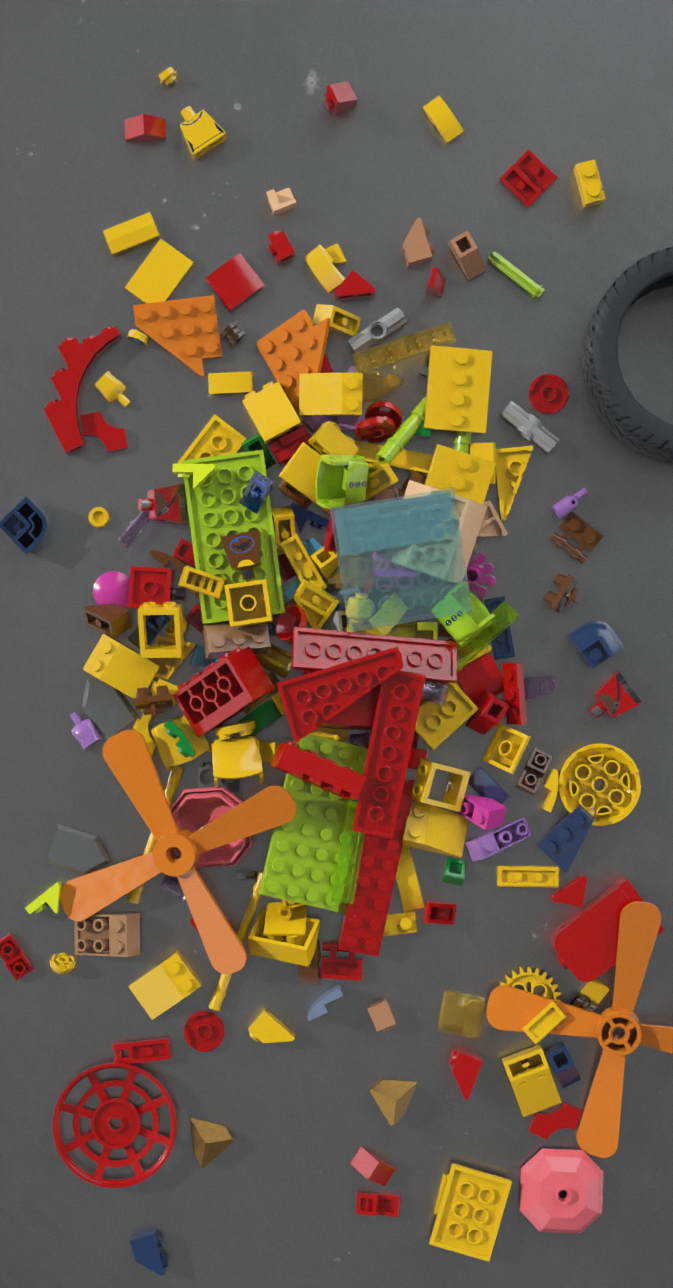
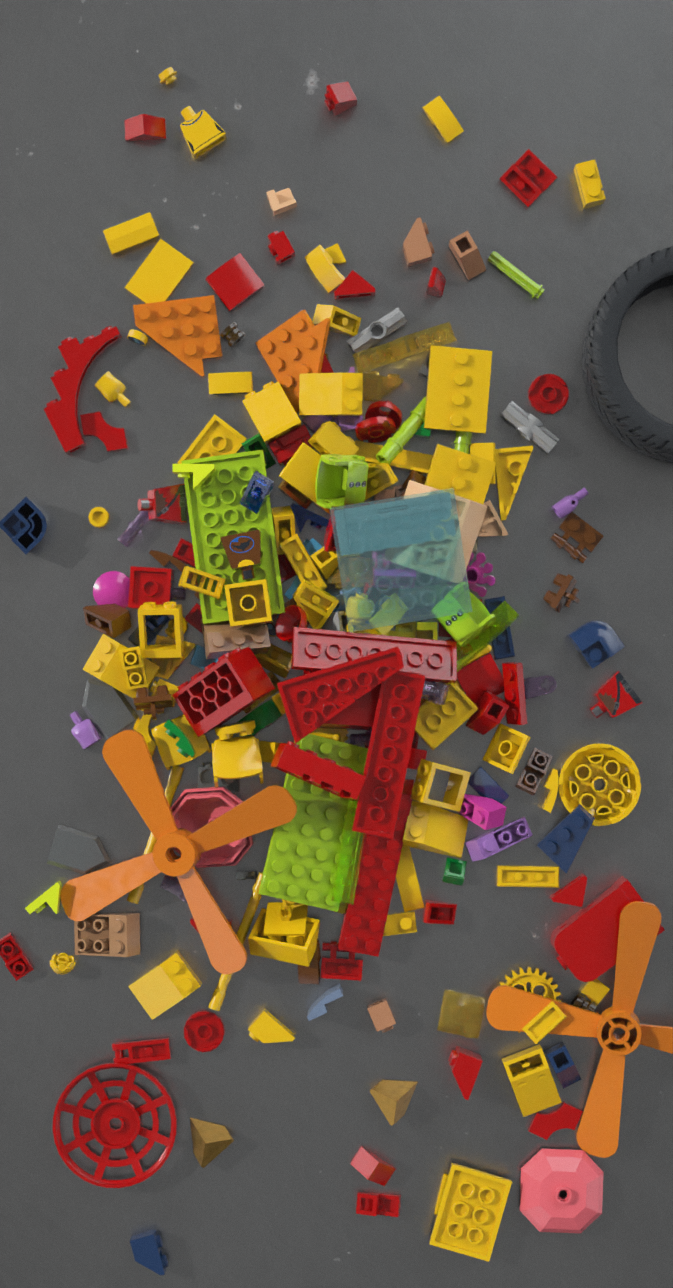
(133, 667): none -> yellow slope

